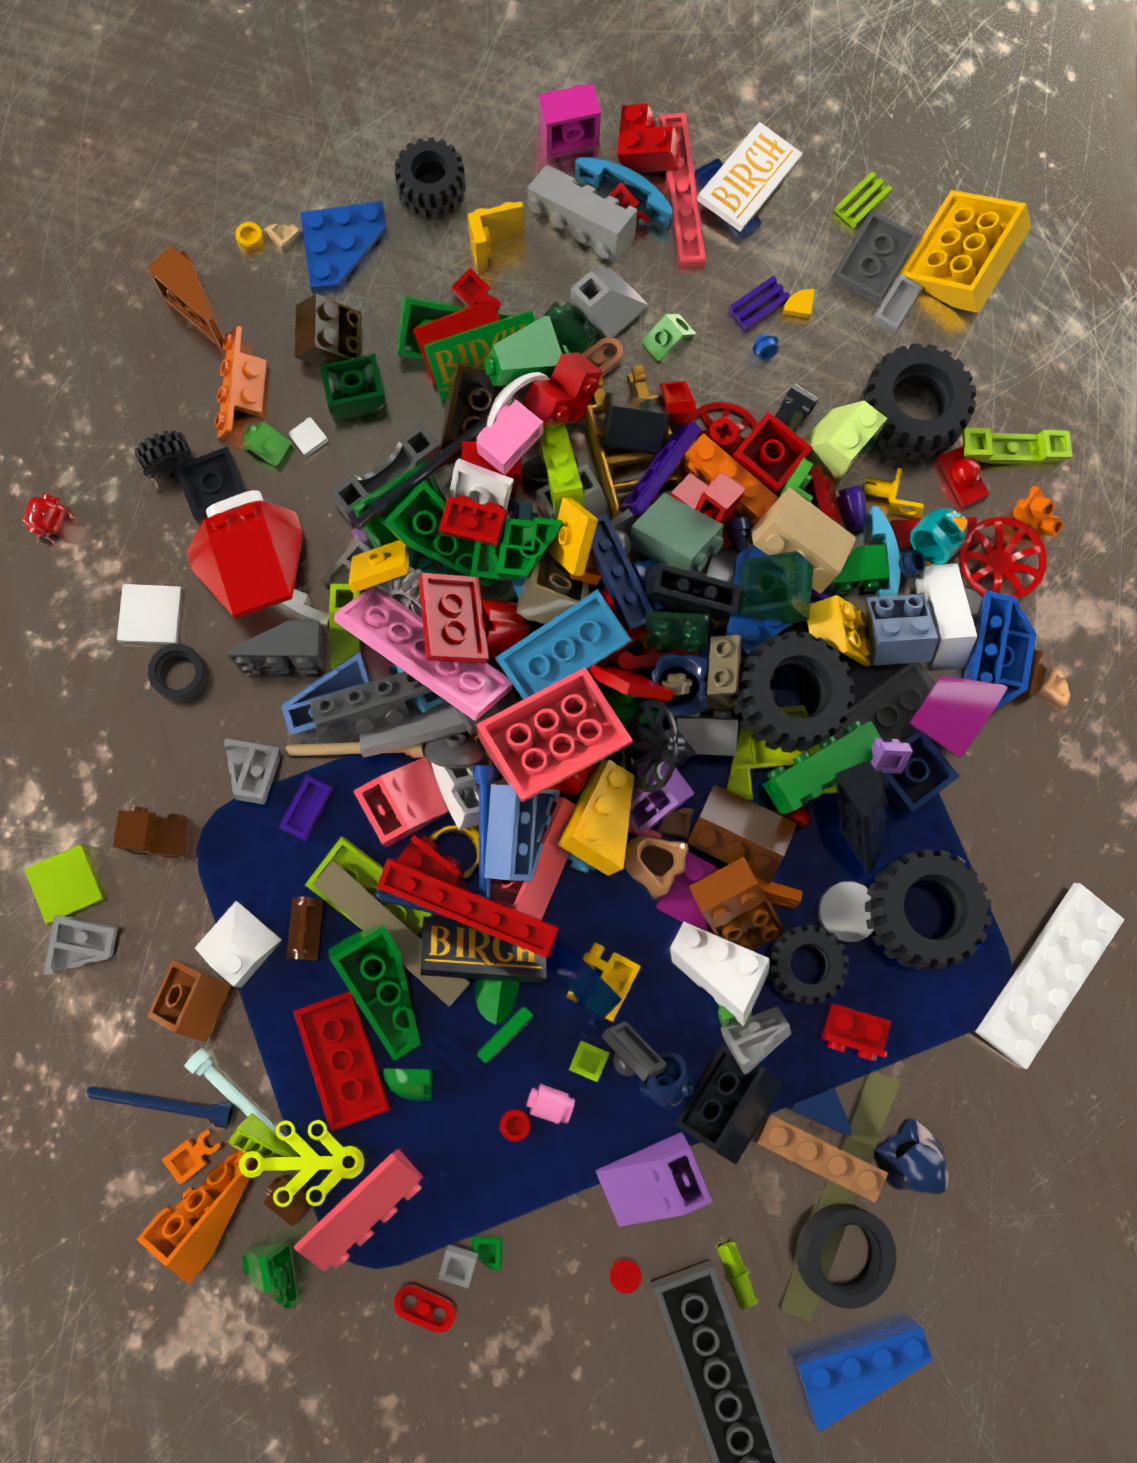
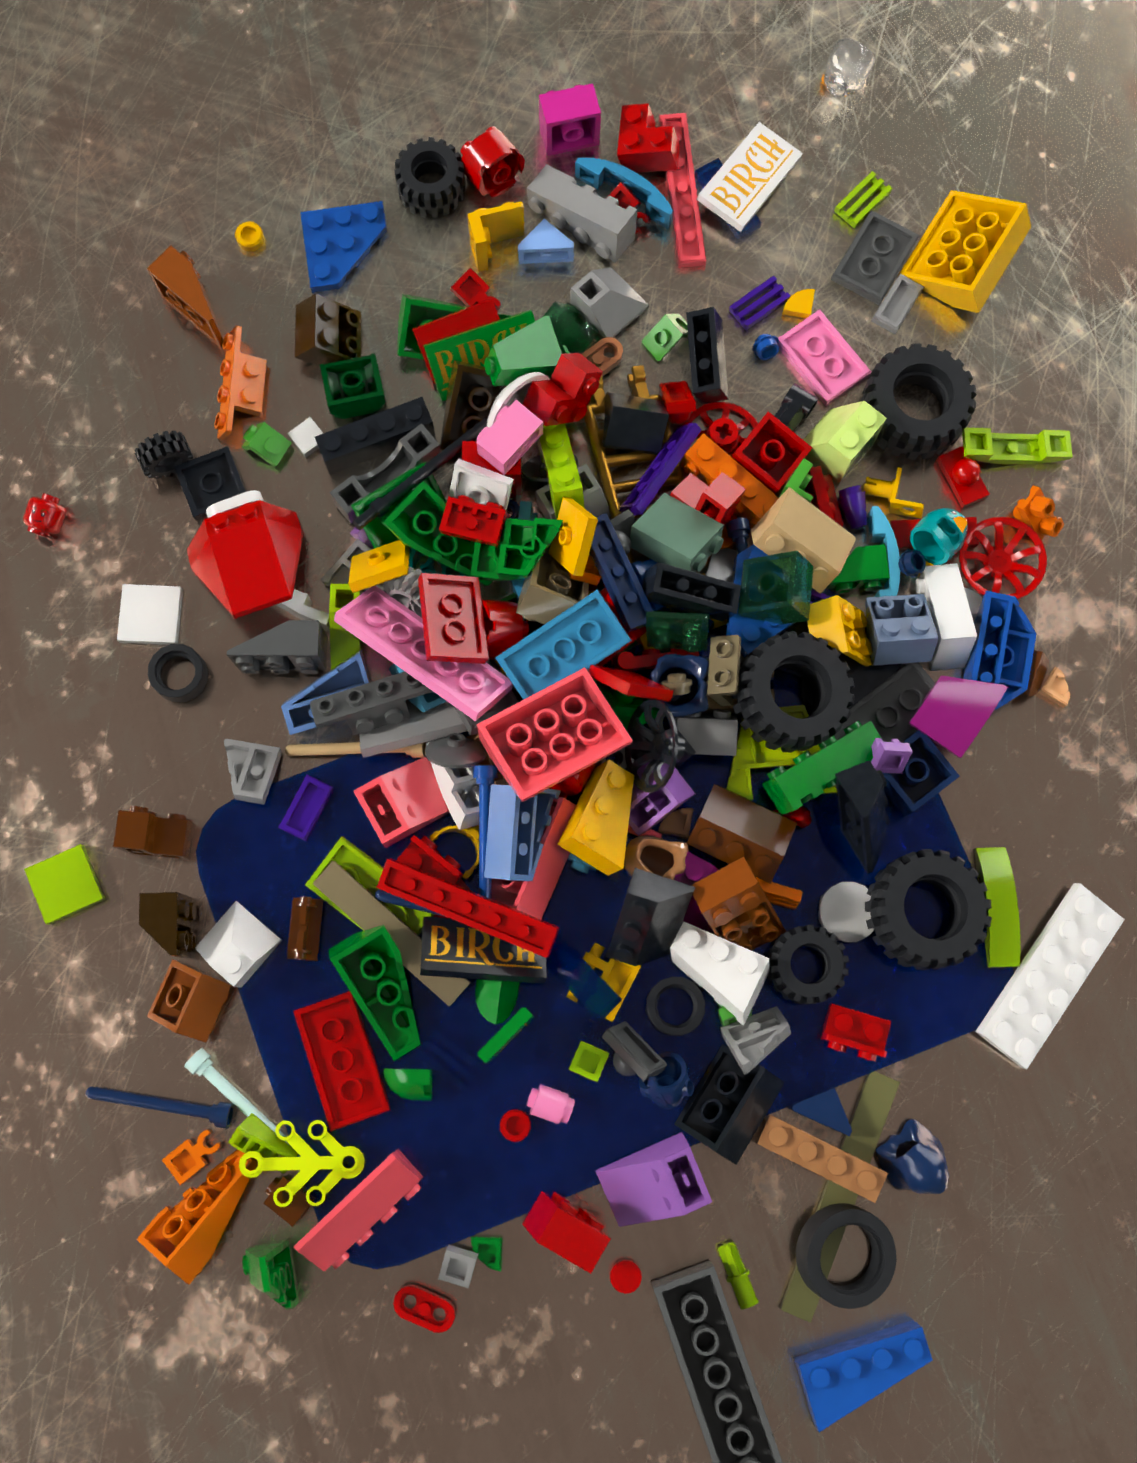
(78, 942): light grey wing -> none
(169, 921): none -> dark brown slope
(283, 235): tan tile -> none
(372, 435): none -> black brick
(492, 162): none -> red brick
(545, 245): none -> light blue slope
(567, 1230): none -> red brick
(649, 918): none -> black slope
(698, 1006): none -> black tyre
(707, 355): none -> black brick
(823, 358): none -> bright pink tile
(847, 68): none -> clear piece
(1003, 935): none -> lime slope

